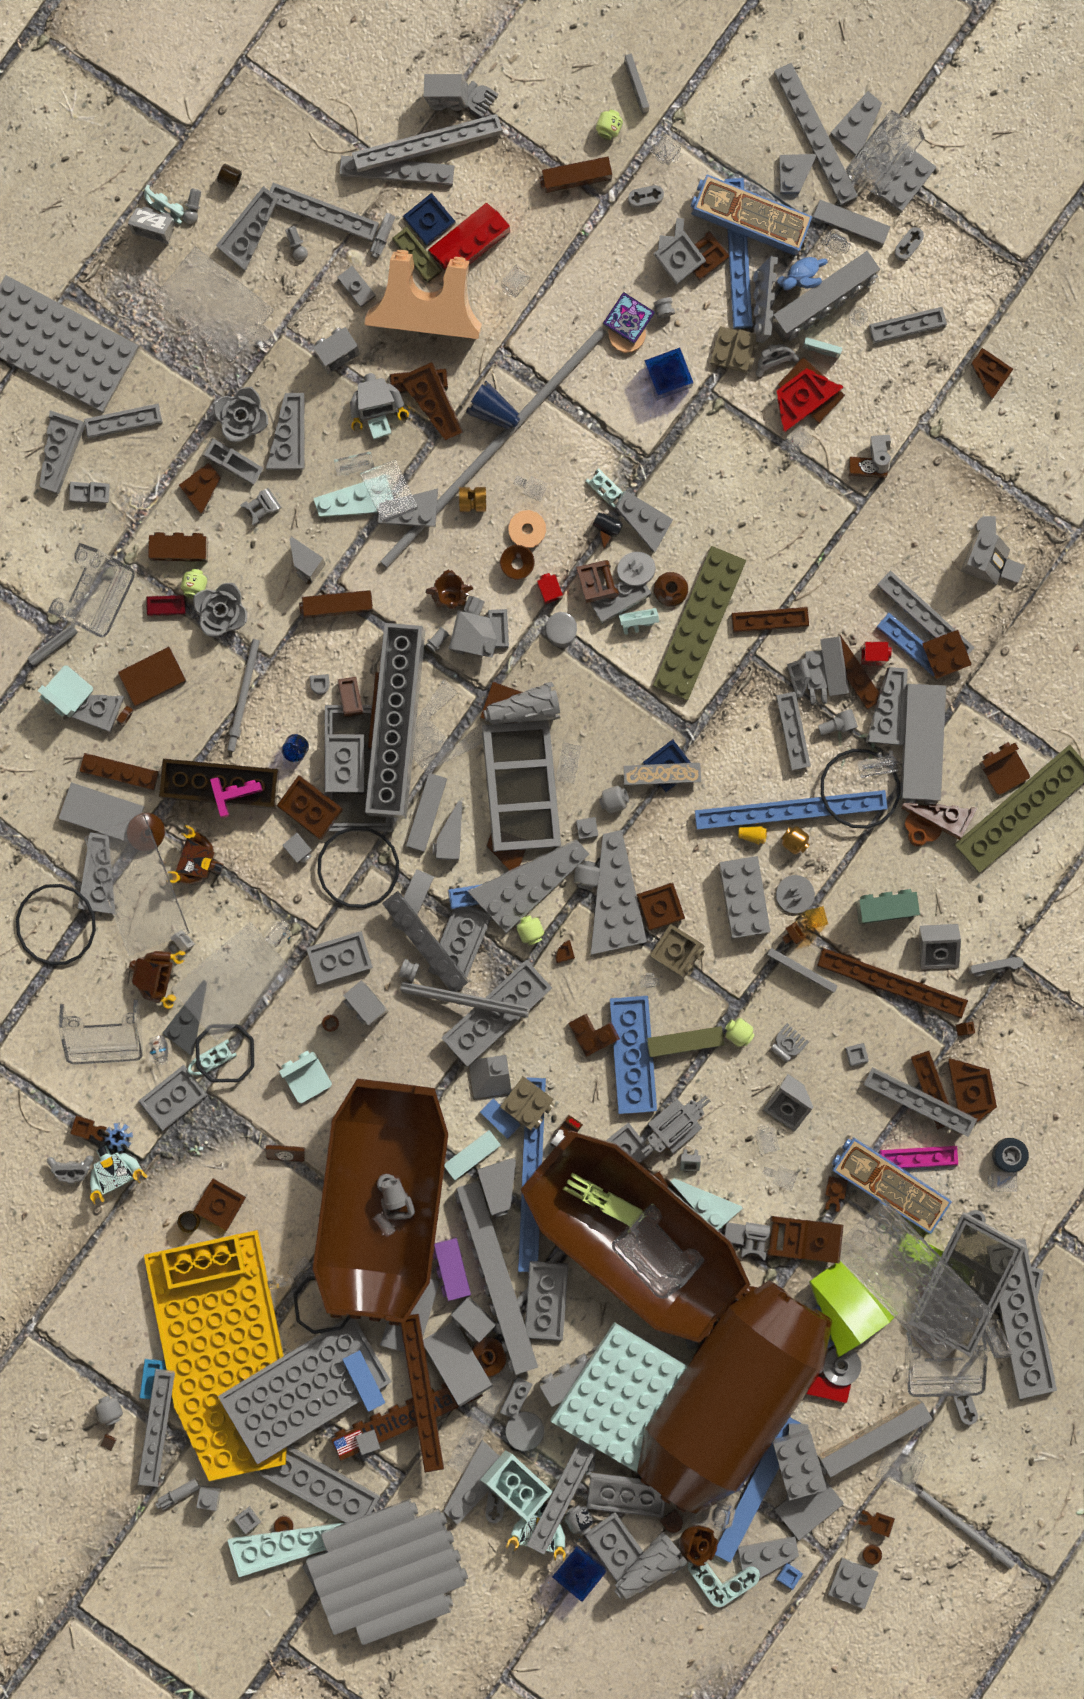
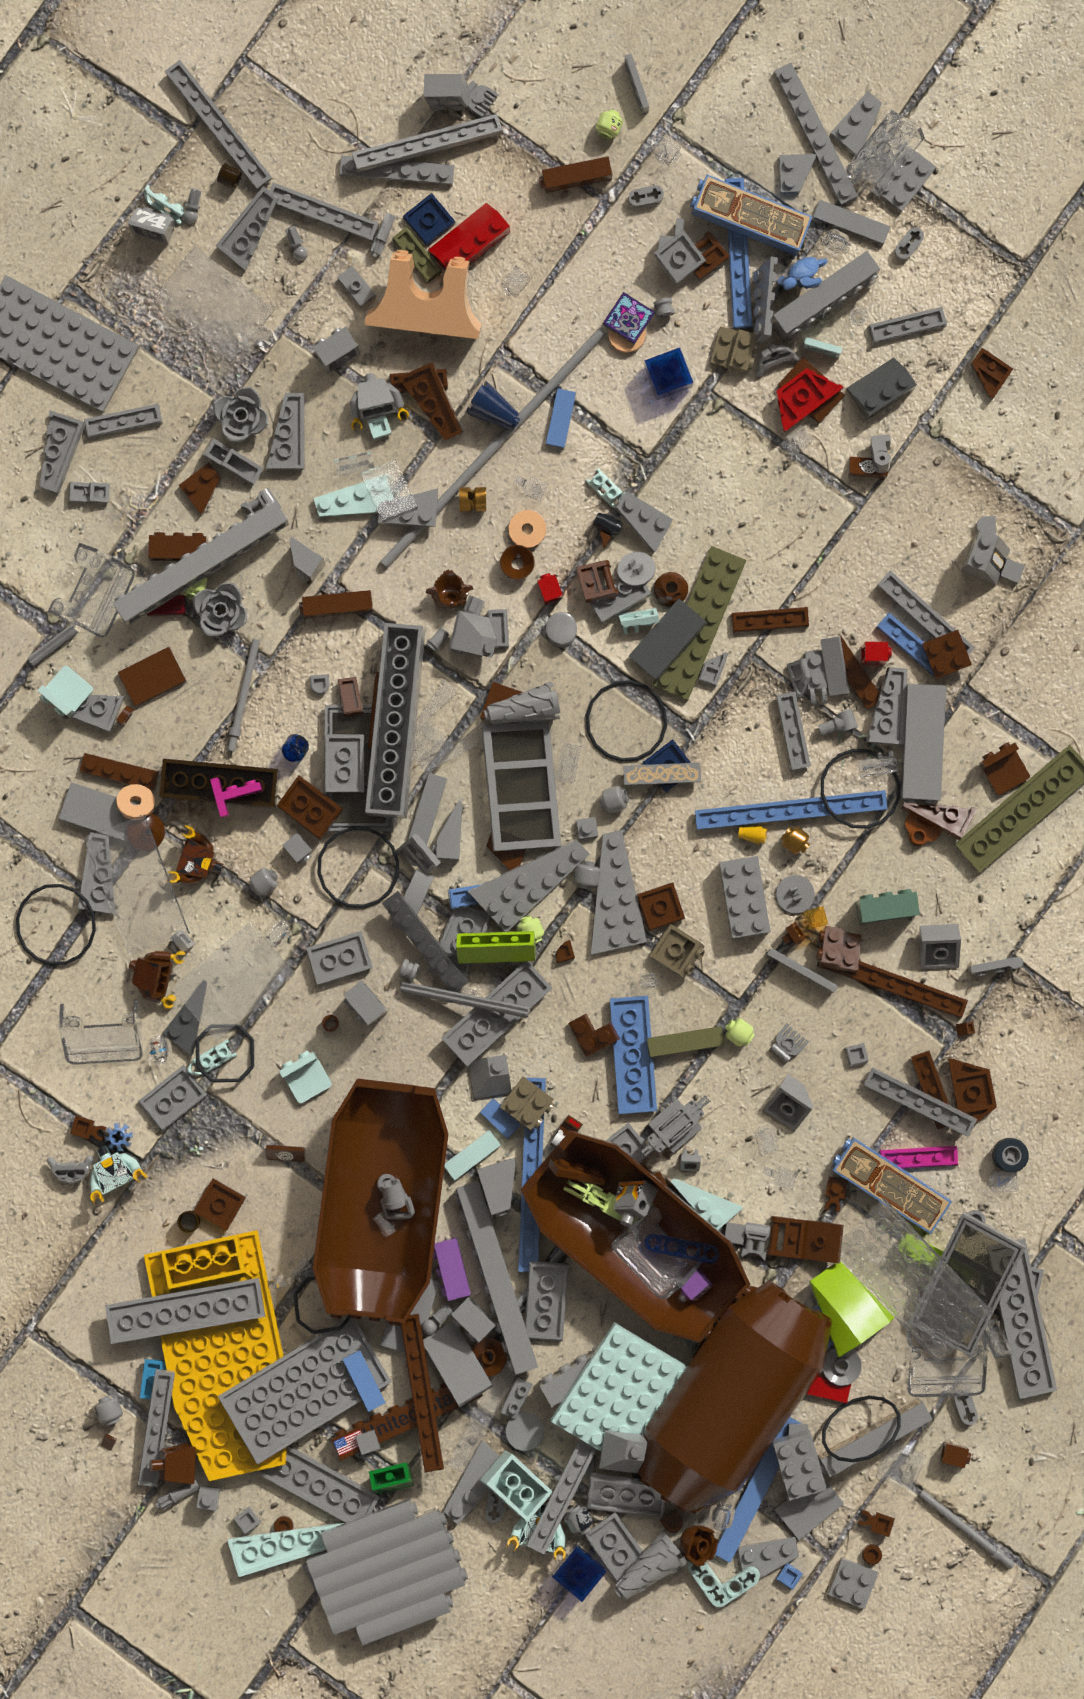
(139, 793): none -> light nougat tile
(176, 1464): none -> reddish brown torso
(185, 1310): none -> light grey plate
(200, 563): none -> light grey brick
(218, 125): none -> light grey plate
(263, 881): none -> light grey head
(391, 1478): none -> green brick
(418, 854): none -> light grey wing
(430, 1325): none -> light grey axle
(496, 947): none -> lime brick
(561, 418): none -> medium blue tile
(577, 1171): none -> reddish brown plate
(620, 683): none -> black piece
(622, 1451): none -> light grey slope
(634, 1200): none -> light grey torso
(668, 639): none -> dark grey tile
(682, 1246): none -> clear blue beam
(696, 1286): none -> medium lavender brick
(712, 670): none -> light grey tile
(839, 949): none -> reddish brown plate
(849, 1403): none -> black piece
(881, 388): none -> dark grey slope
(955, 1455): none -> reddish brown brick

